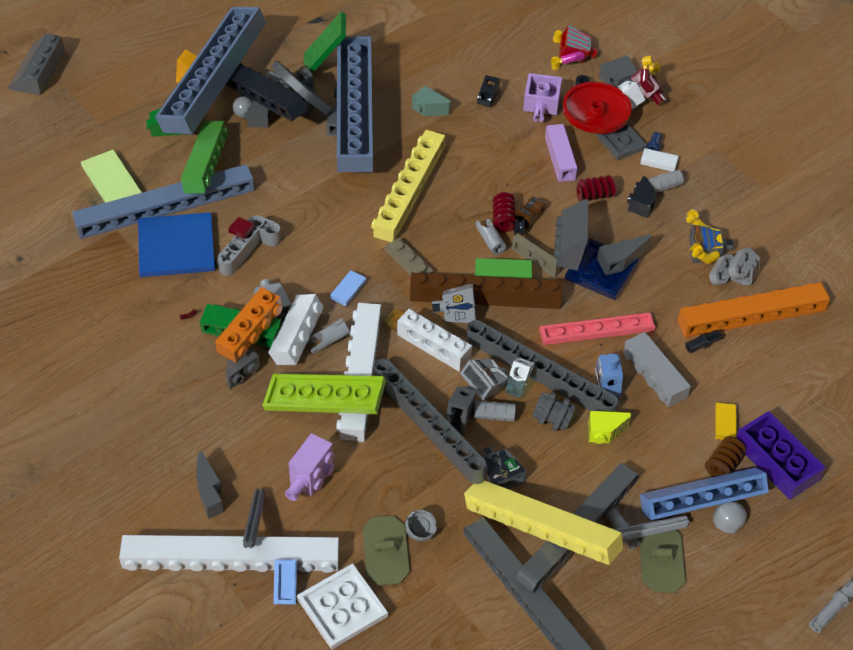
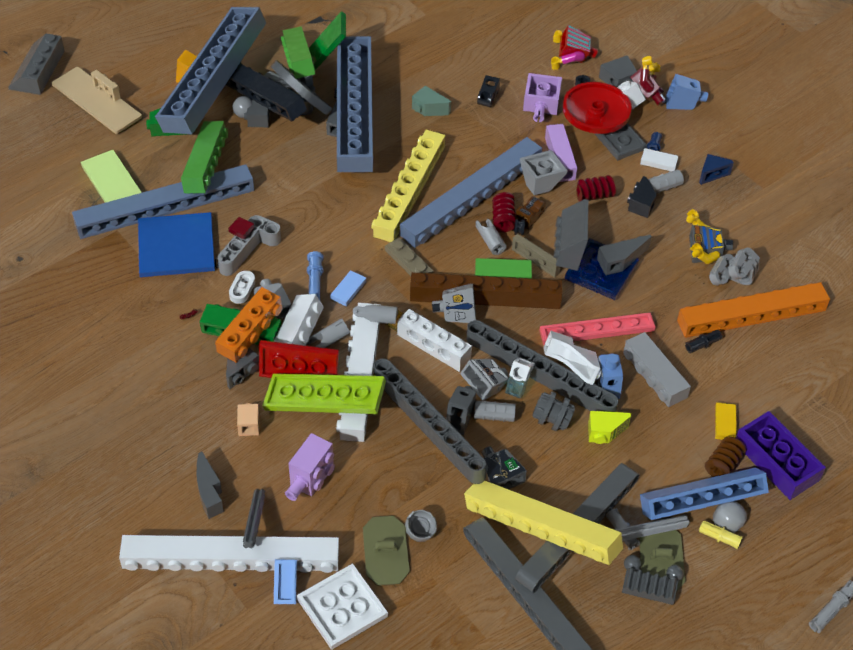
(98, 97): none -> tan bracket
(239, 290): none -> white plate
(248, 419): none -> light nougat brick
(296, 359): none -> red tile
(297, 52): none -> bright green brick
(315, 271): none -> medium blue pin
(377, 313): none -> light grey piece
(467, 194): none -> sand blue brick
(542, 171): none -> light grey slope
(580, 360): none -> white arch
(651, 586): none -> dark grey gear
(684, 93): none -> medium blue torso
(715, 168): none -> dark blue slope
(720, 534): none -> light yellow axle

